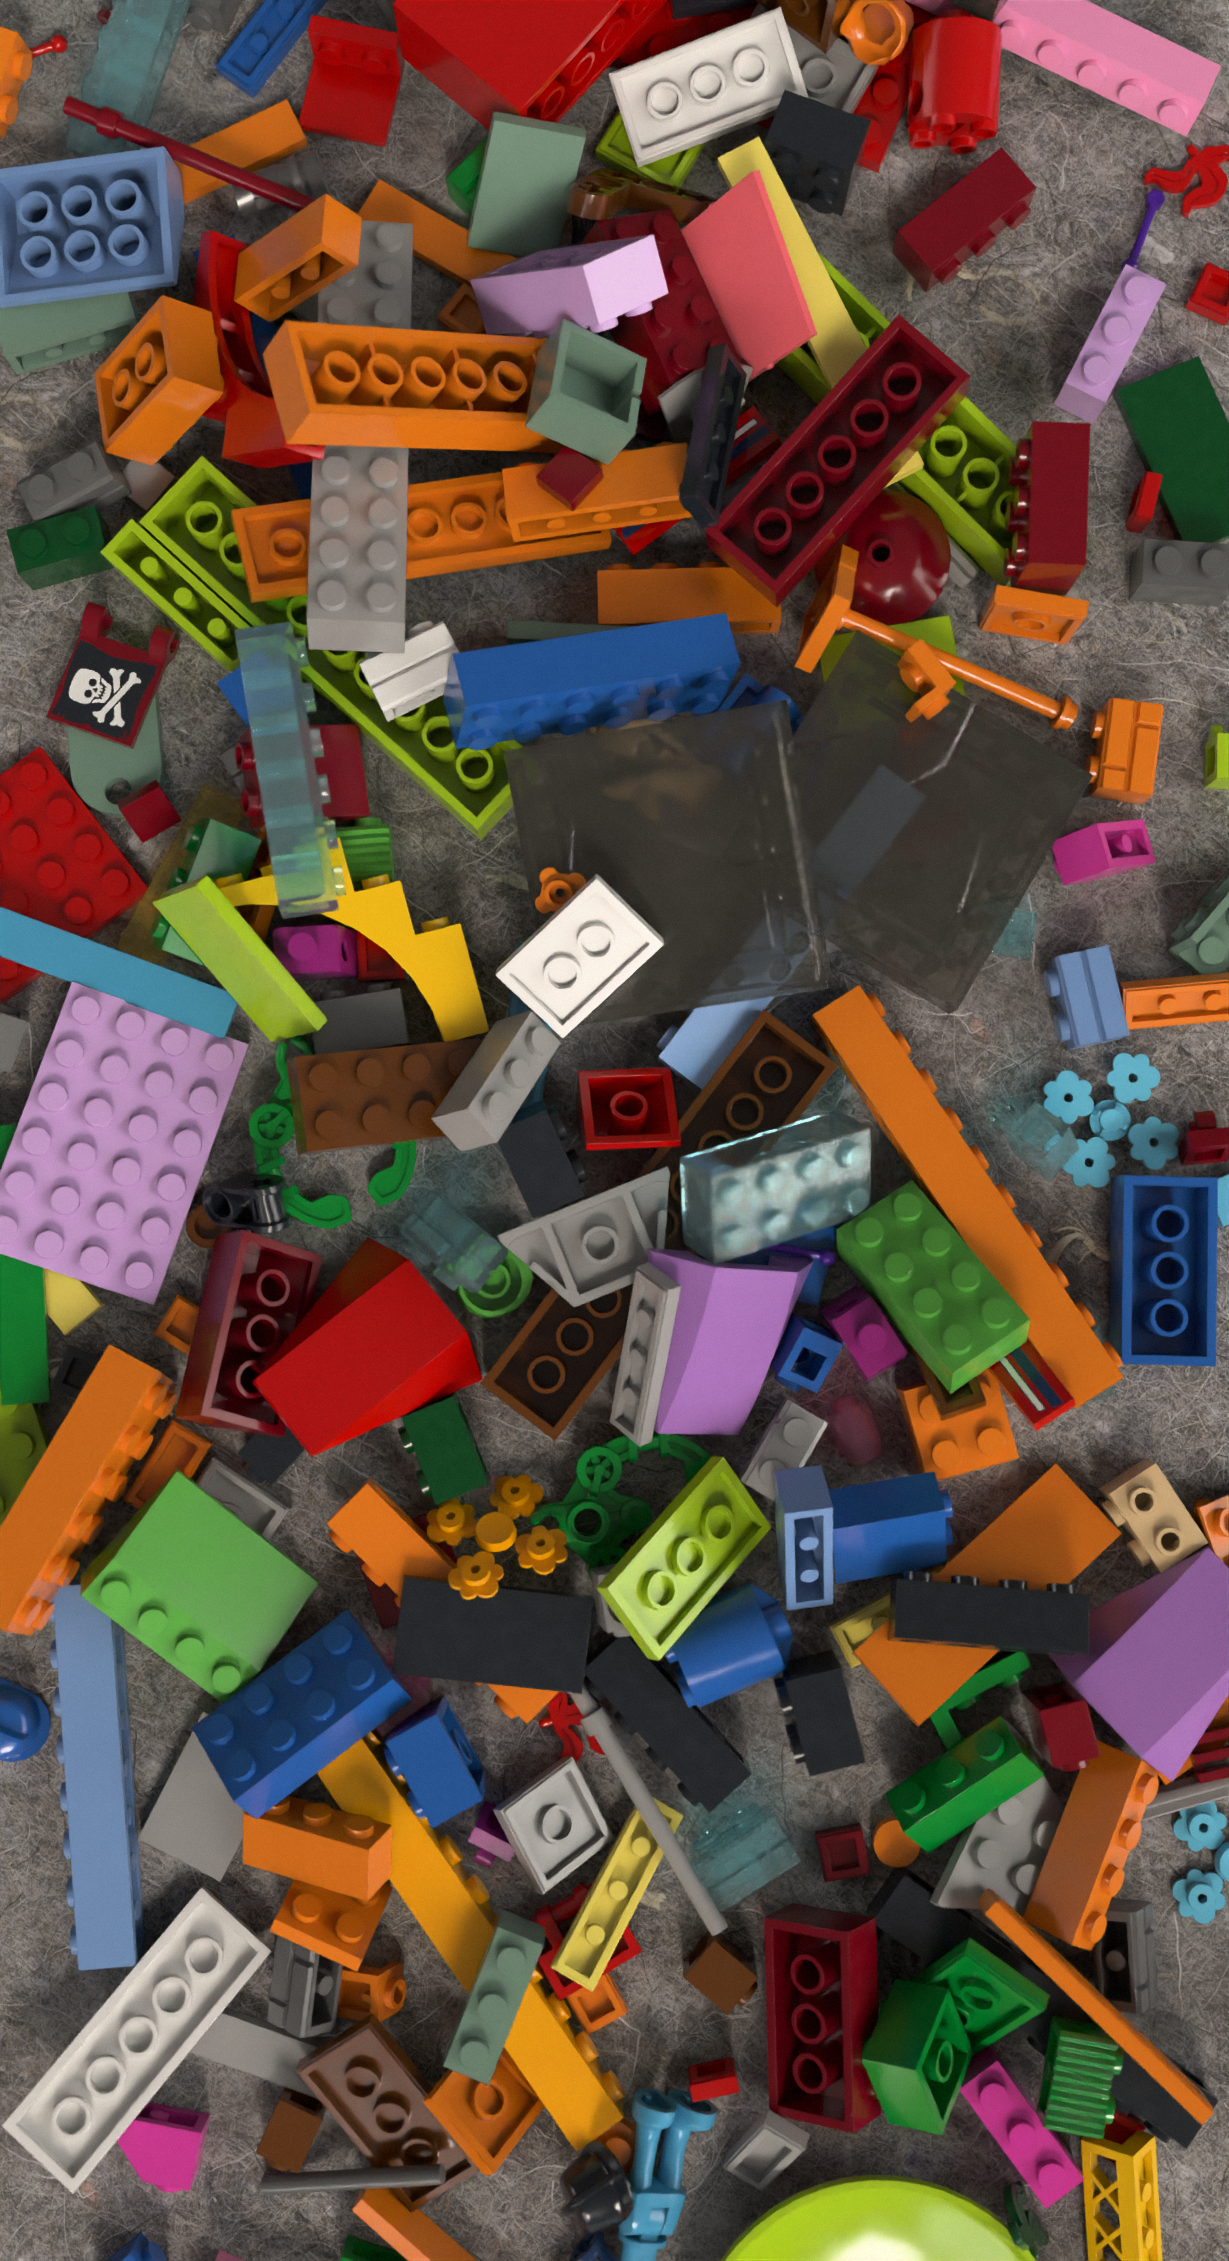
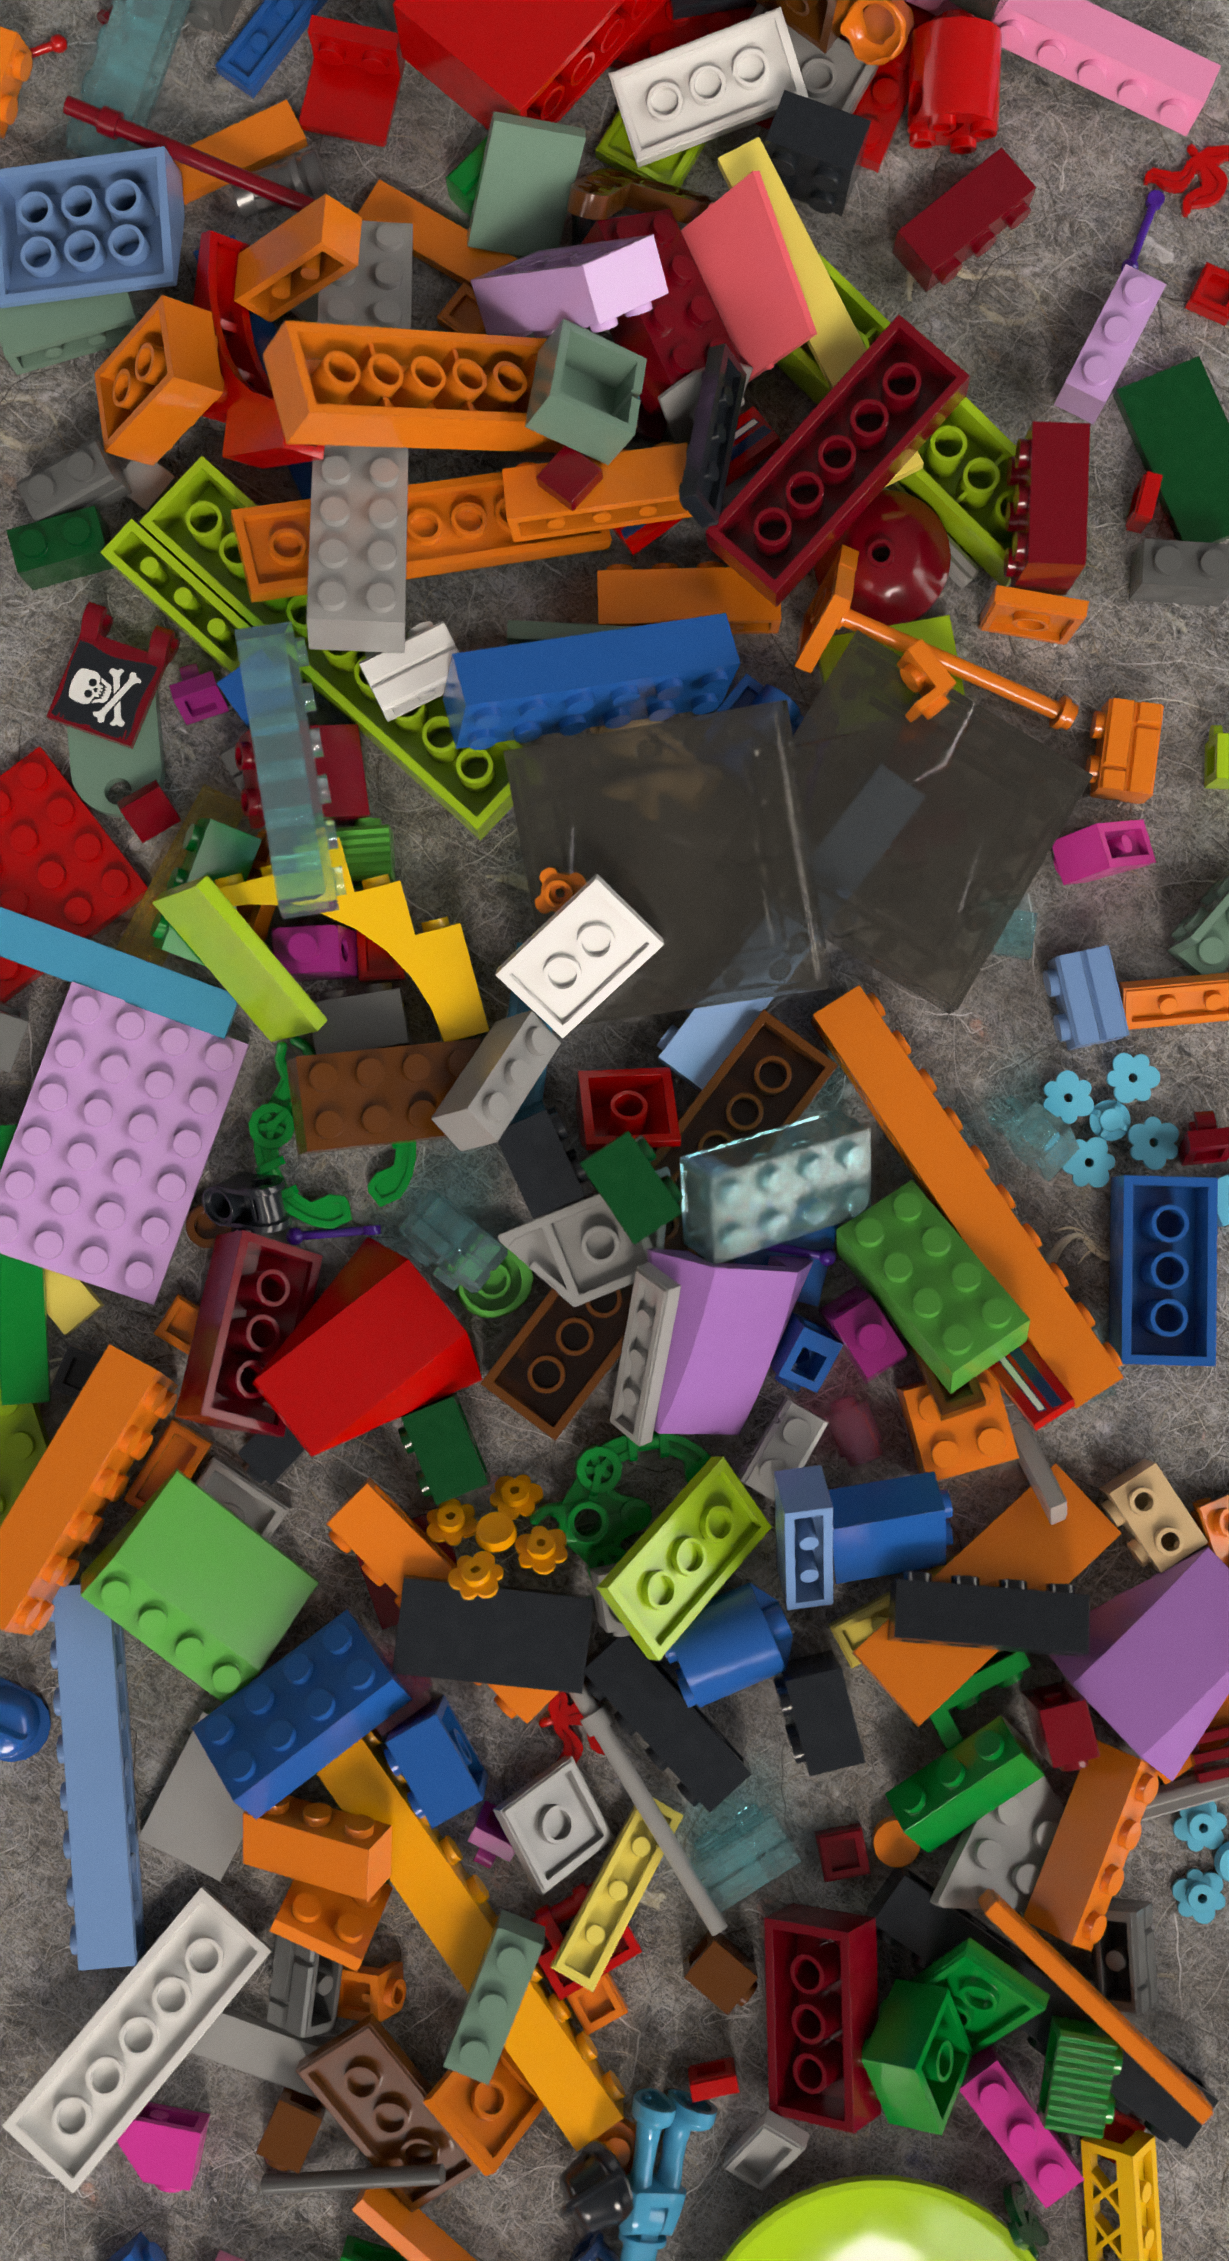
(198, 695): none -> magenta tile
(295, 1236): none -> dark purple hinge
(632, 1186): none -> dark green brick
(1039, 1474): none -> light grey tile

